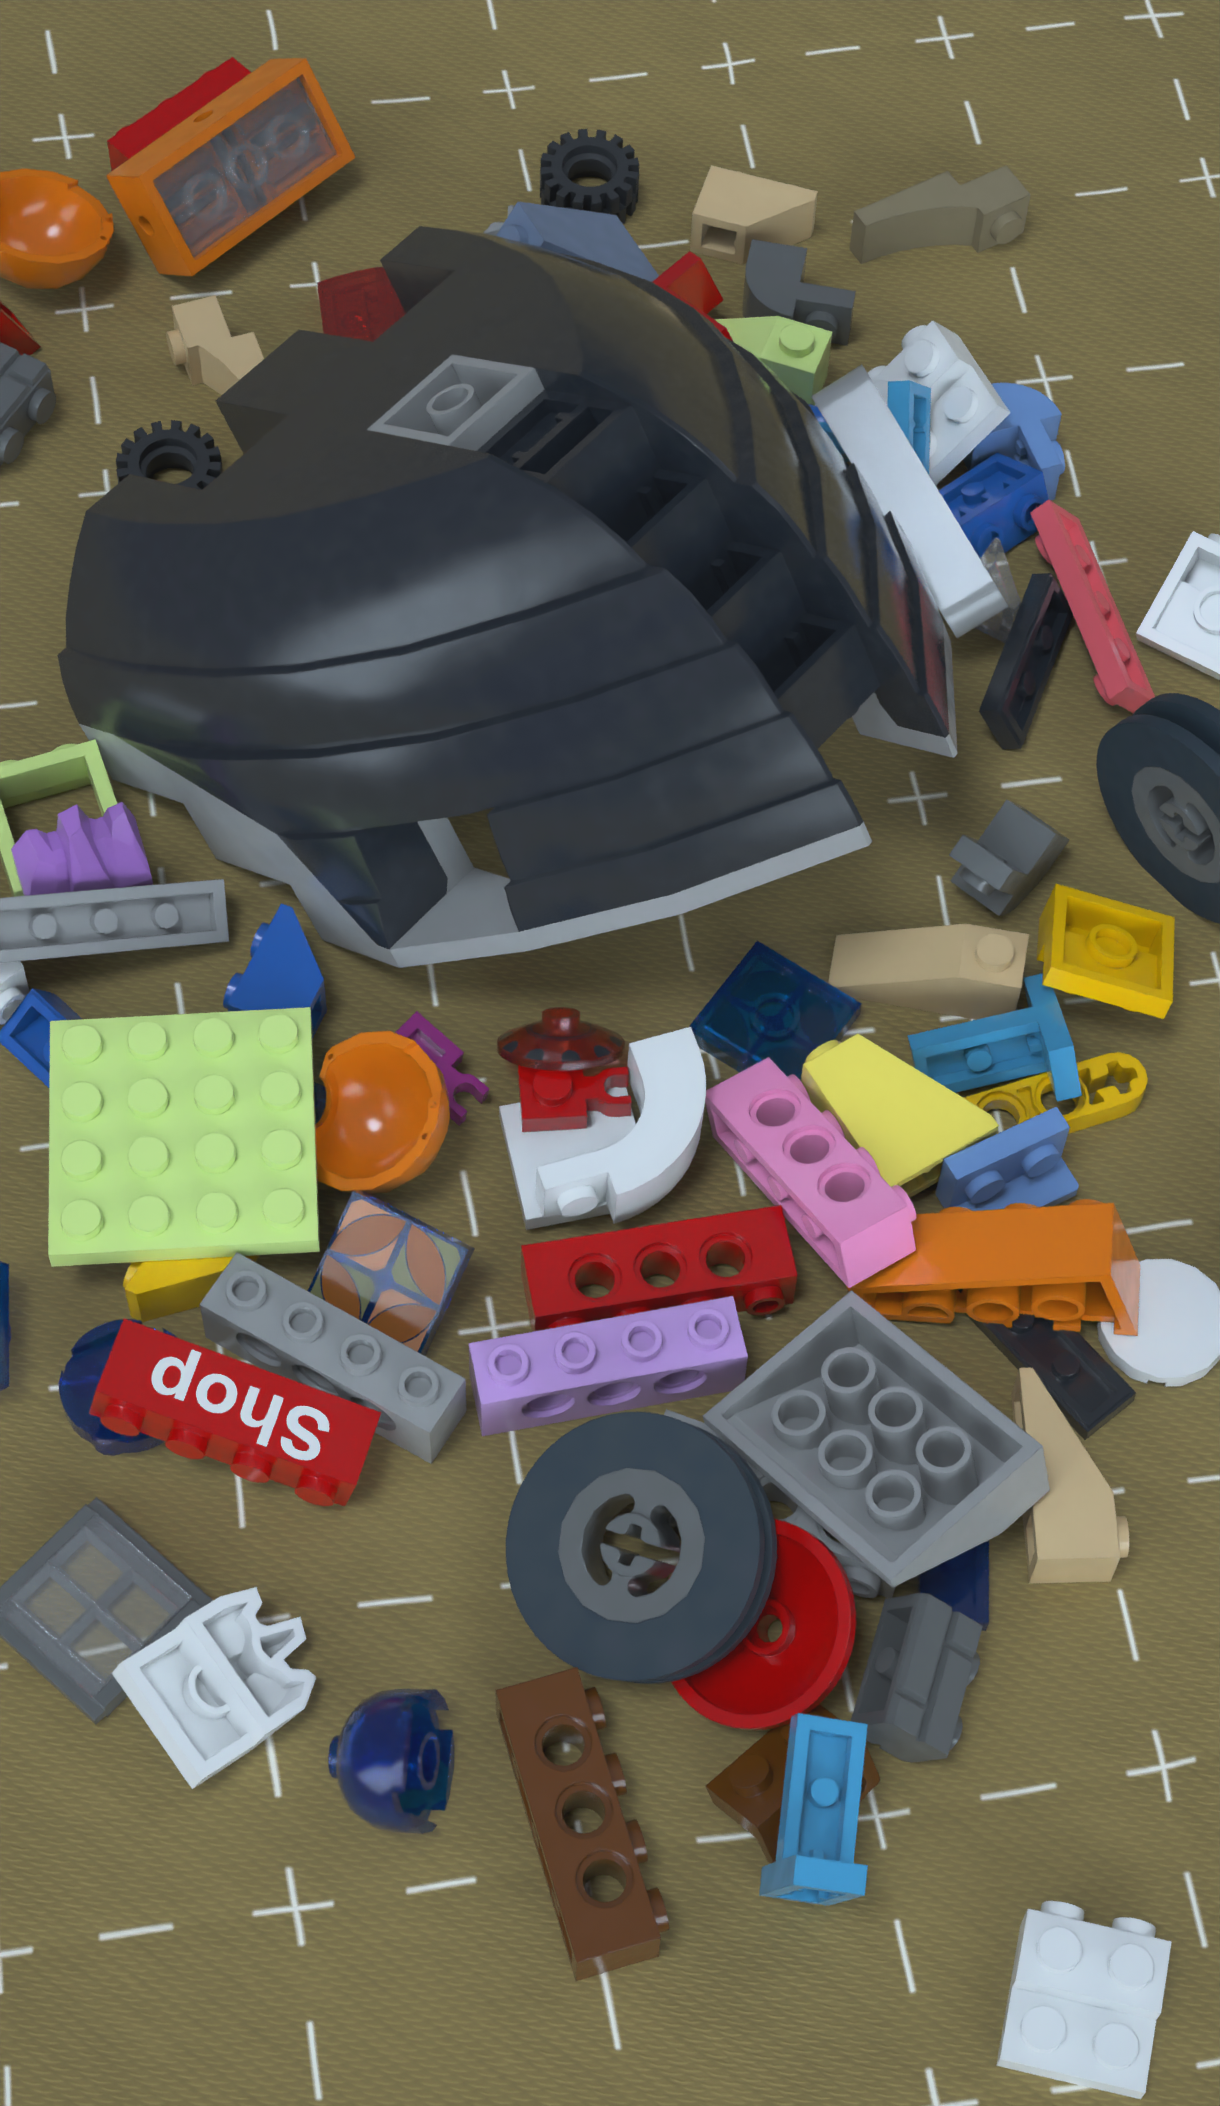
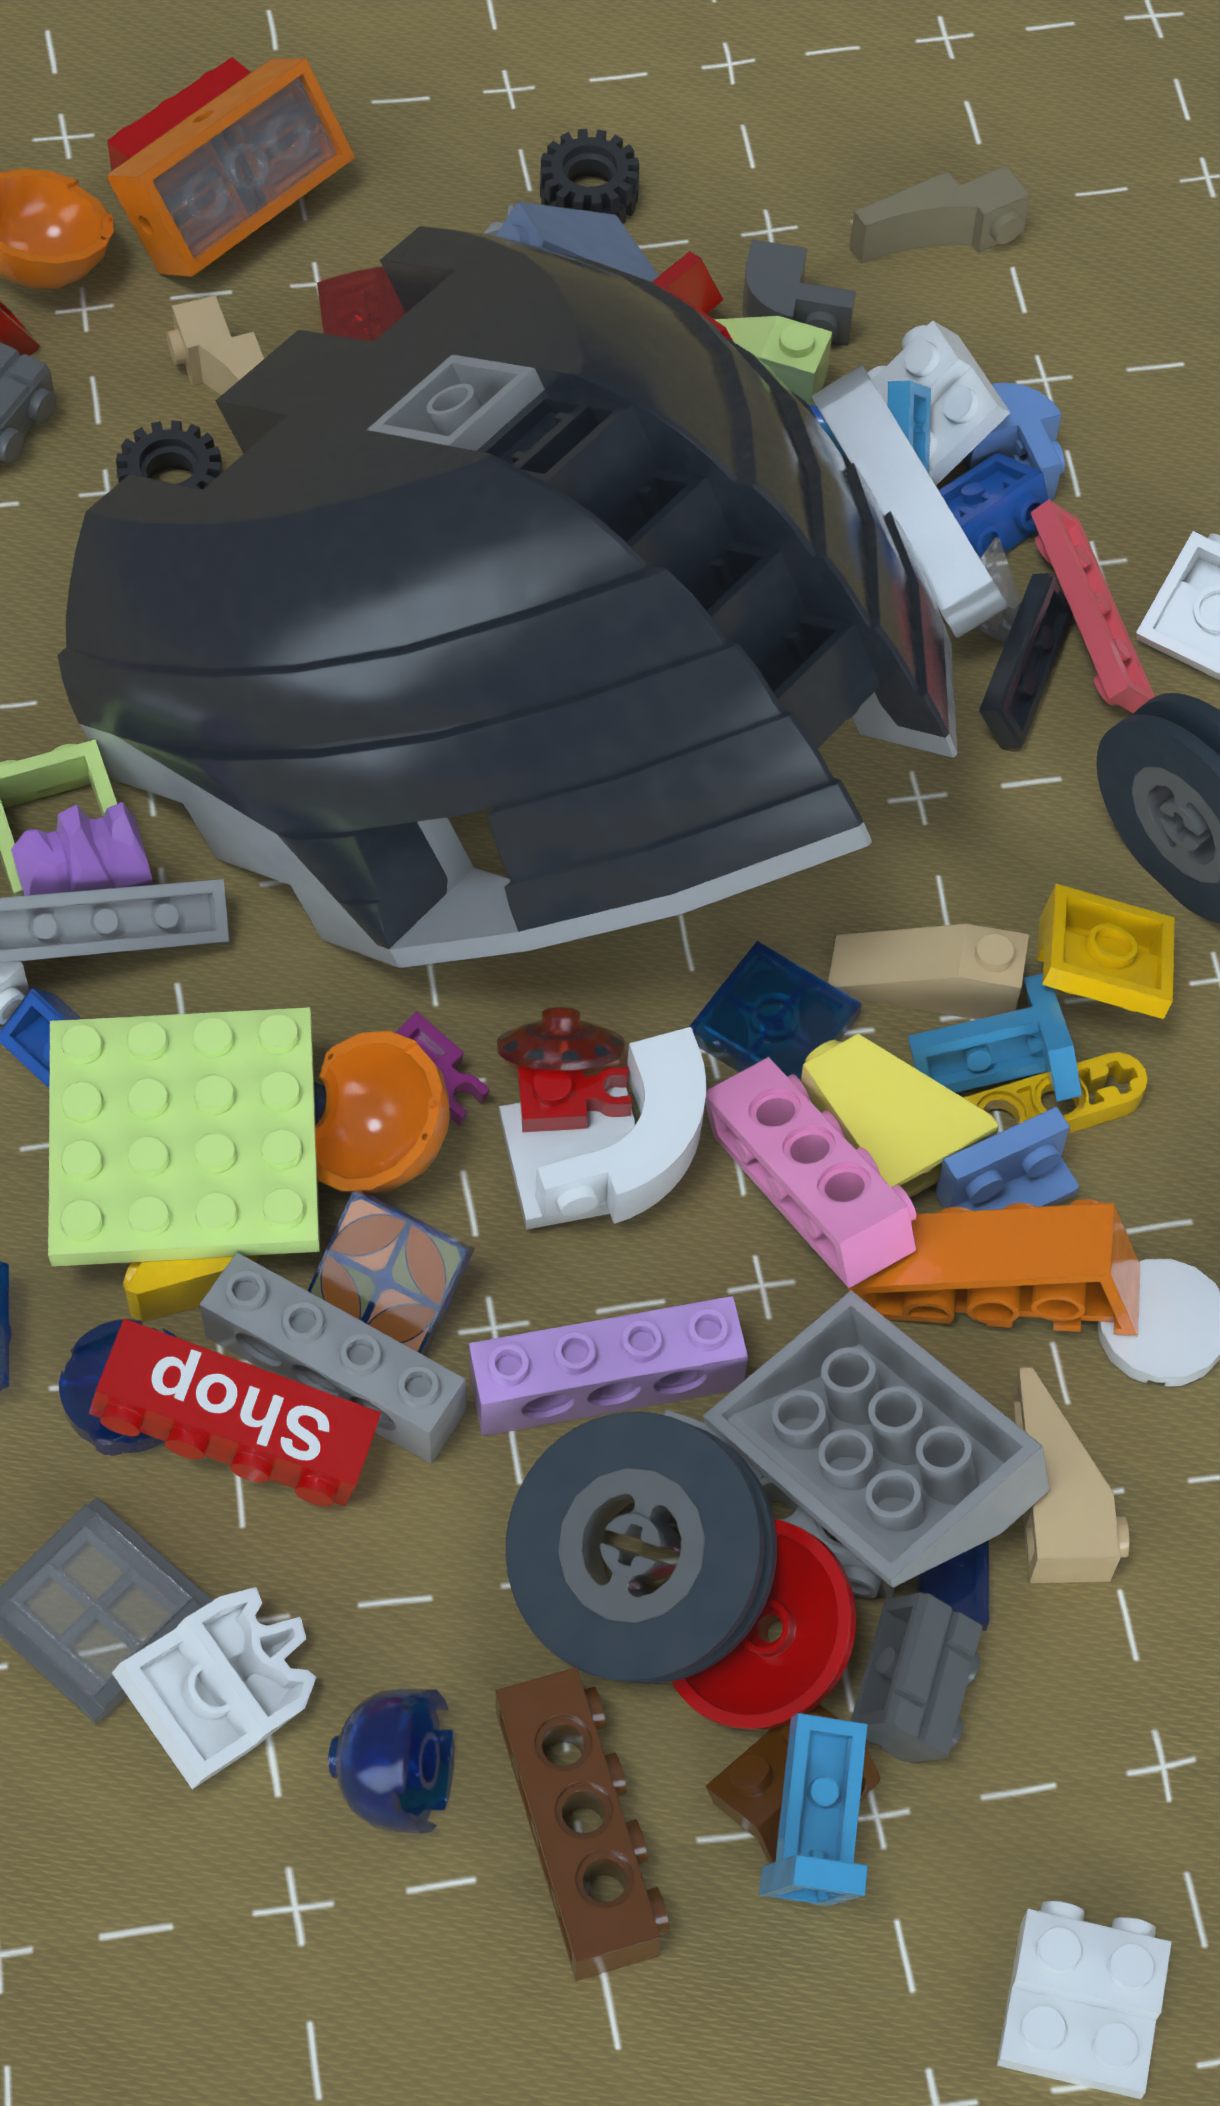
(280, 971): blue slope -> none
(684, 1250): red brick -> none
(748, 207): tan slope -> none
(1007, 858): dark grey brick -> none
(1068, 1366): black tile -> none

